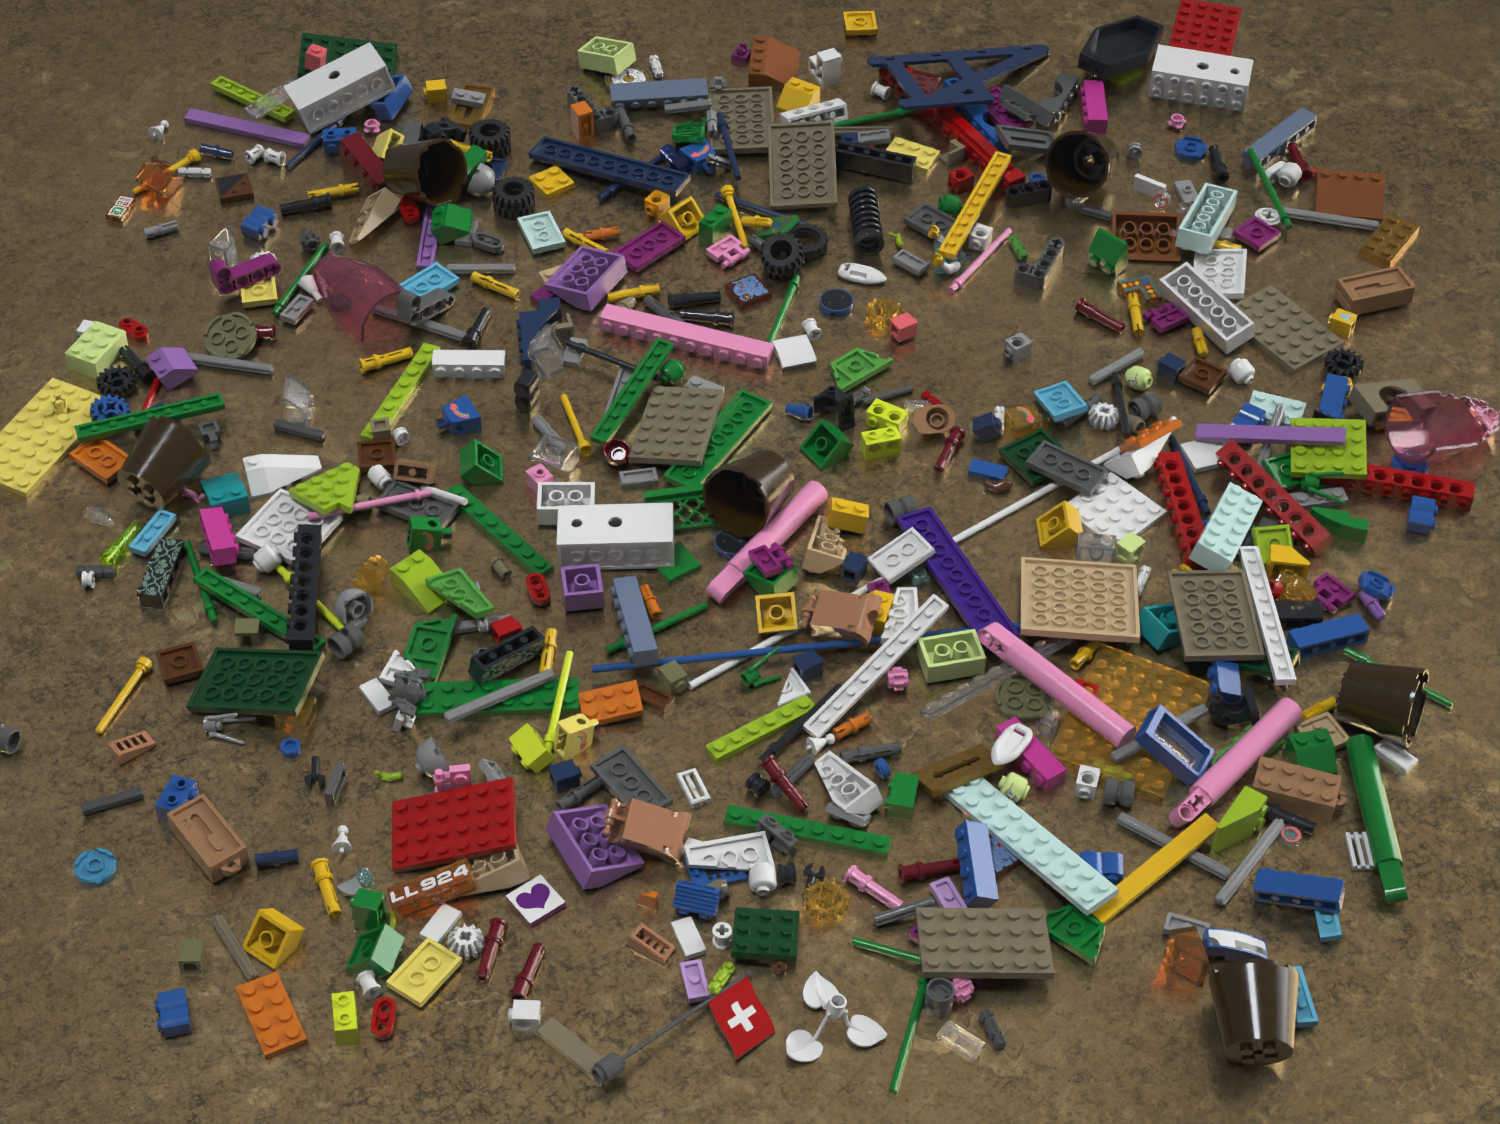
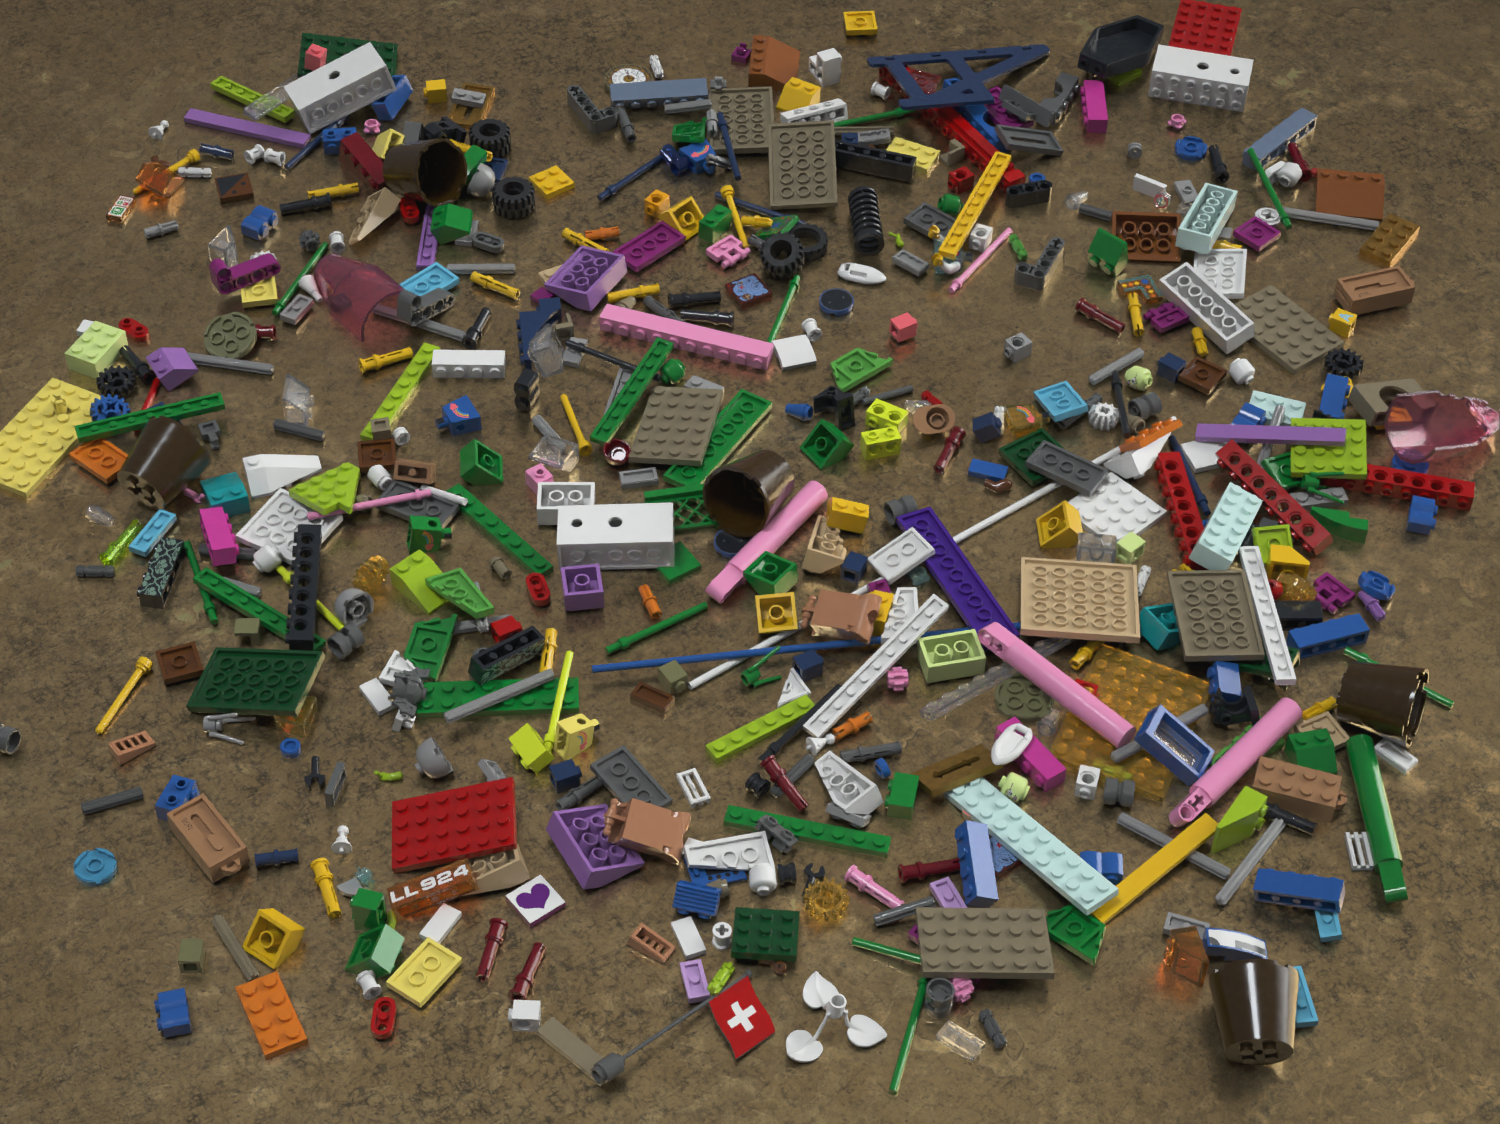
(88, 579): white bush -> none
(345, 1018): neon yellow brick -> none
(457, 775): bright pink plate -> none
(466, 941): white gear -> none
(541, 232): light aqua plate -> none
(582, 121): orange panel -> none
(606, 55): yellowish green brick -> none
(609, 166): dark blue plate -> none
(612, 702): orange plate -> none
(634, 621): sand blue brick -> none
(649, 899): orange tile -> none
(767, 562): magenta plate -> none
(883, 310): clear yellow gear -> none
(1071, 166): dark brown cone -> none
(1290, 836): clear tile -> none

